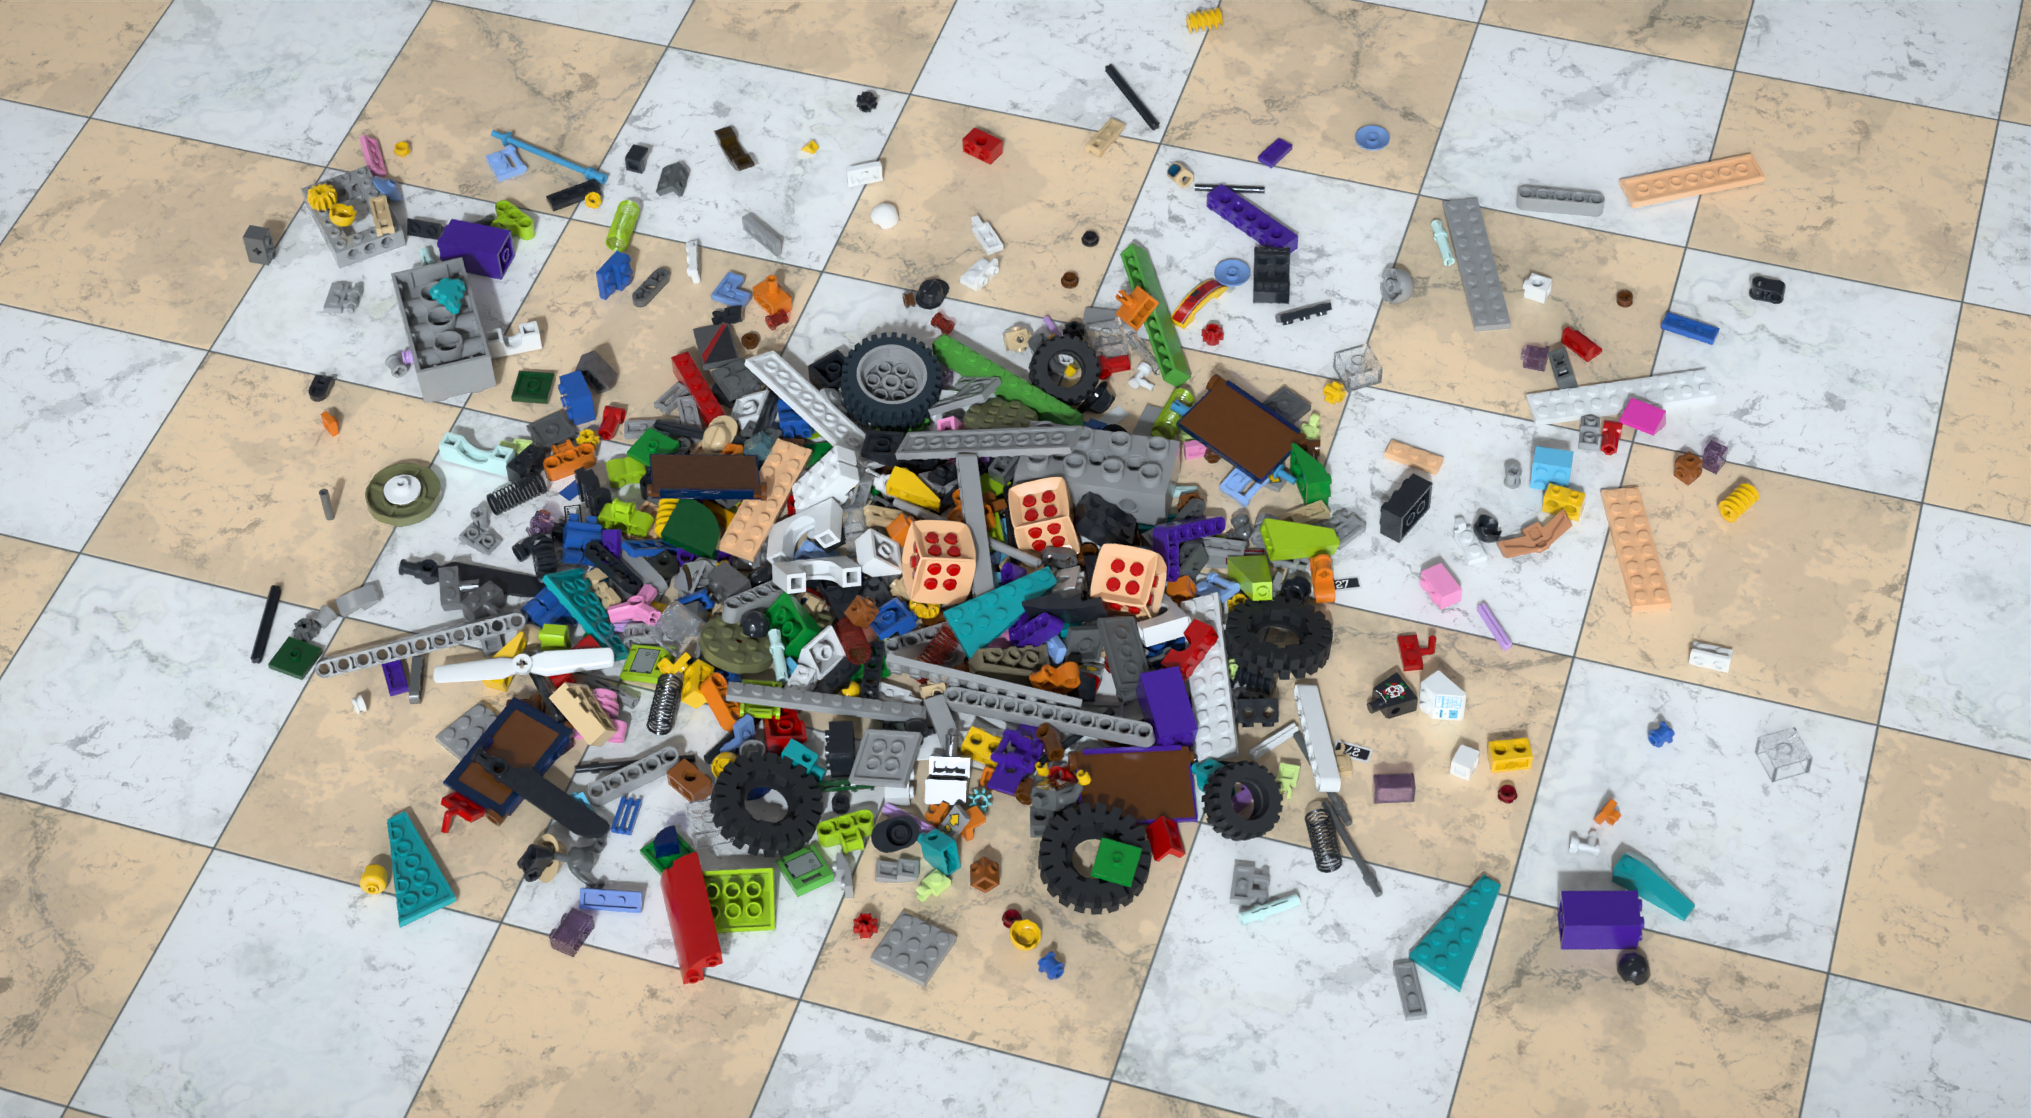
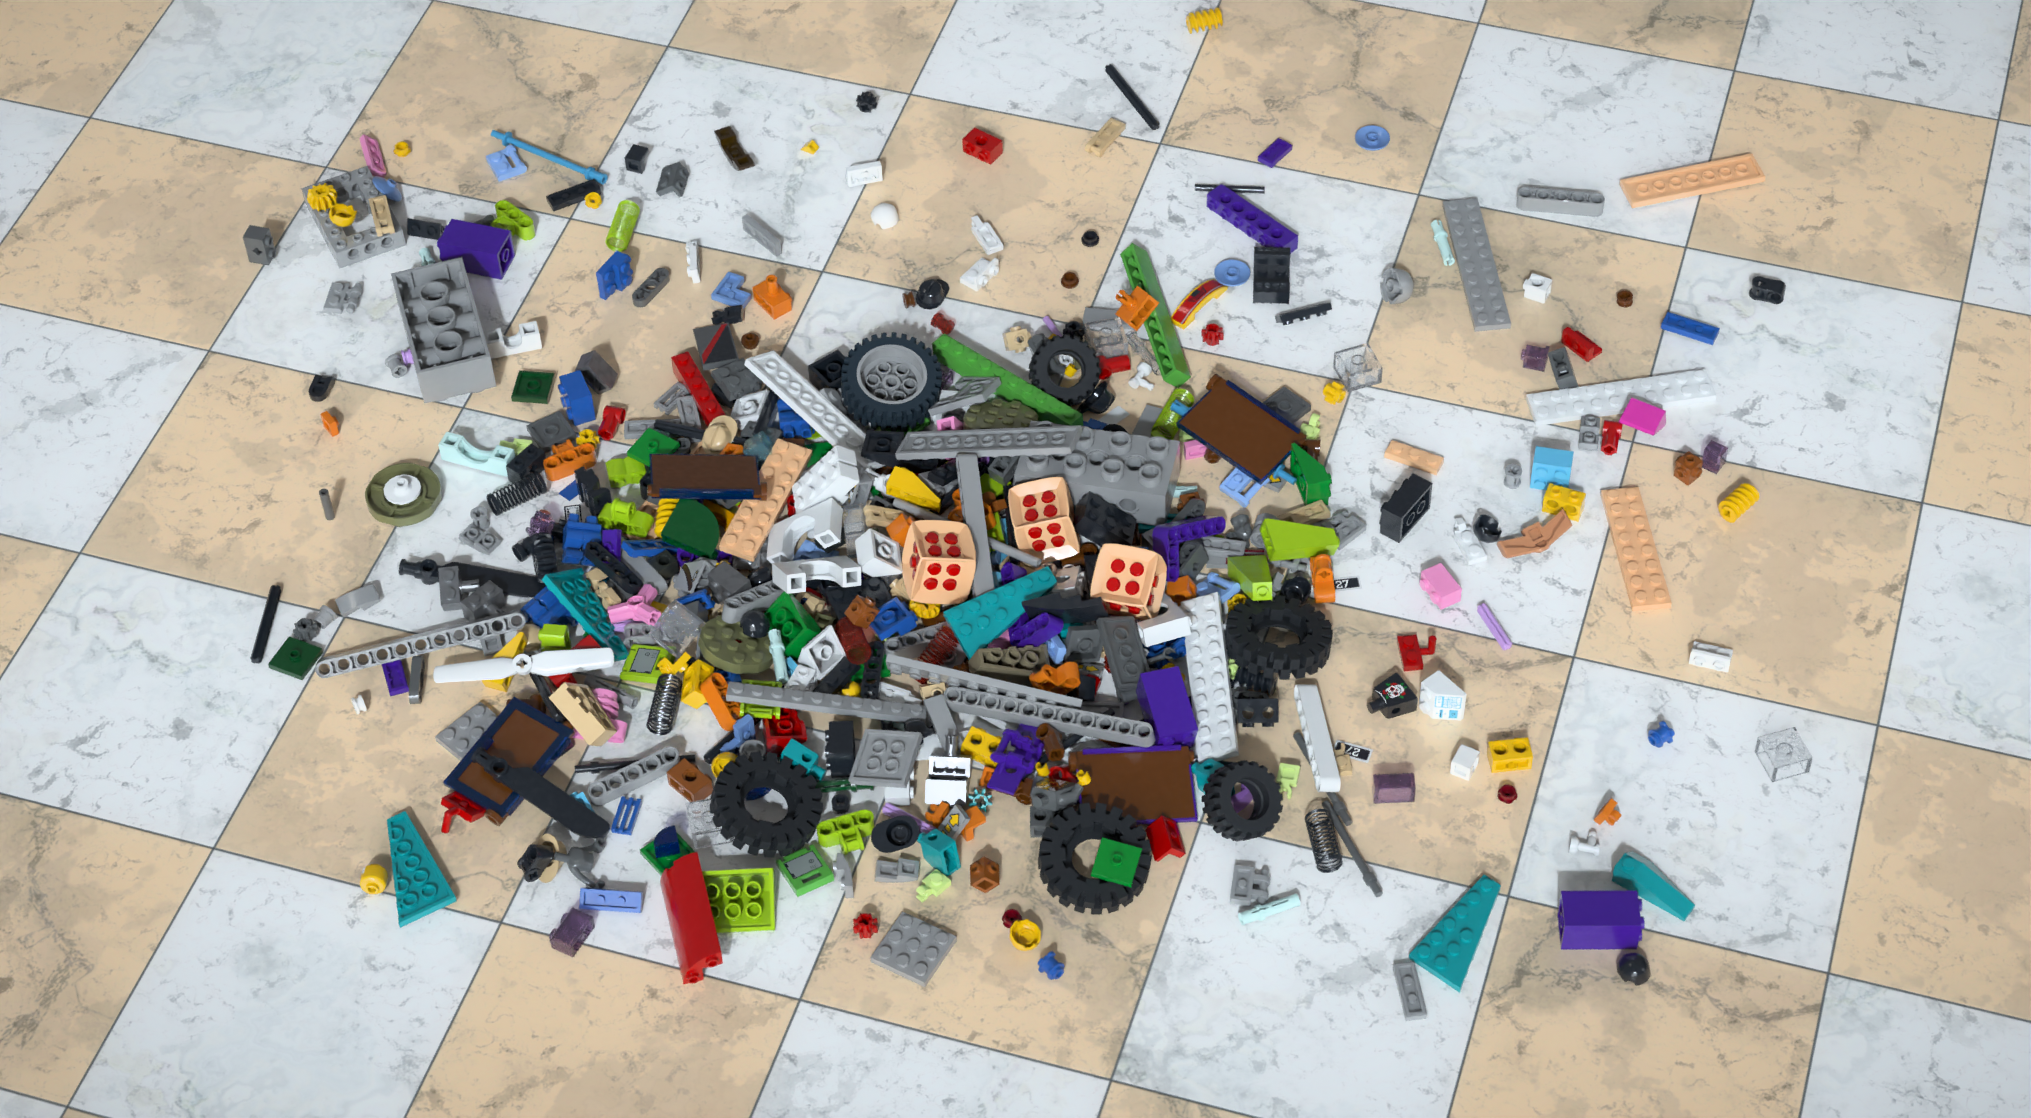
(449, 293): teal rock -> none
(776, 319): clear red bush -> none
(1058, 557): dark grey beam -> none
(1180, 175): tan rock -> none
(1201, 639): red arch -> none
(1273, 741): white axle -> none

